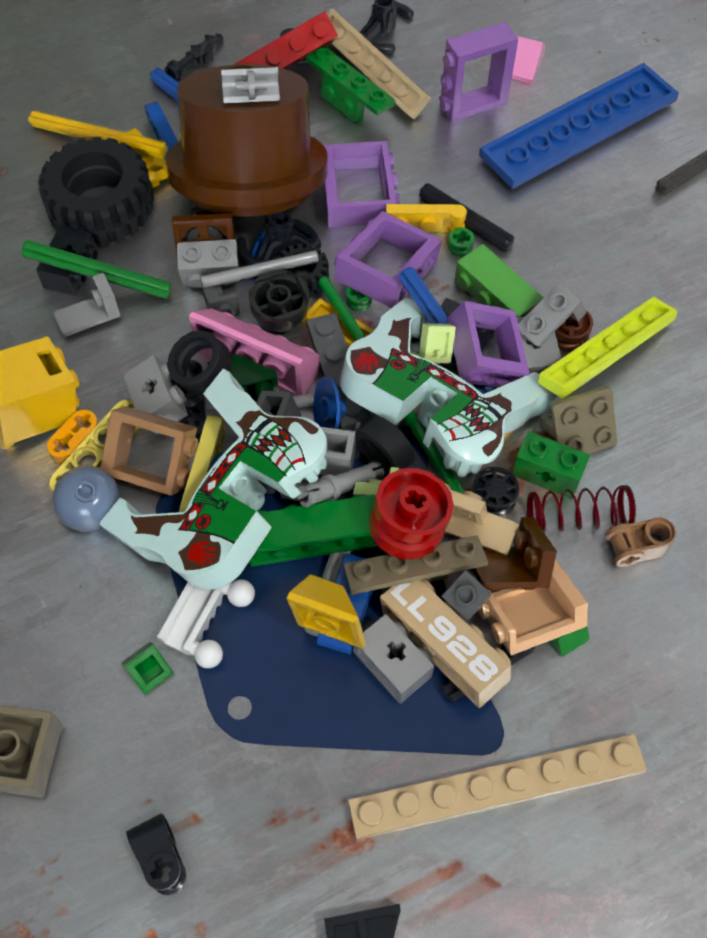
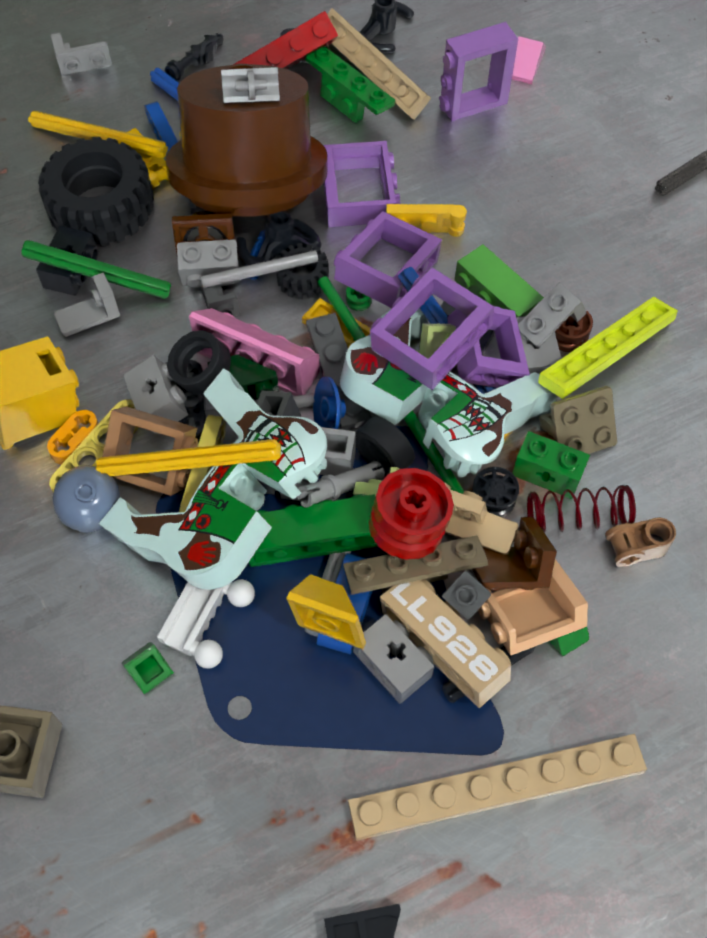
(80, 58): none -> light grey bracket
(155, 849): black piece -> none
(190, 458): none -> yellow axle
(279, 300): pearl dark grey cylinder -> none
(442, 361): none -> medium lavender window
(460, 234): green bush -> none
(473, 220): black axle -> none
(577, 125): blue plate -> none

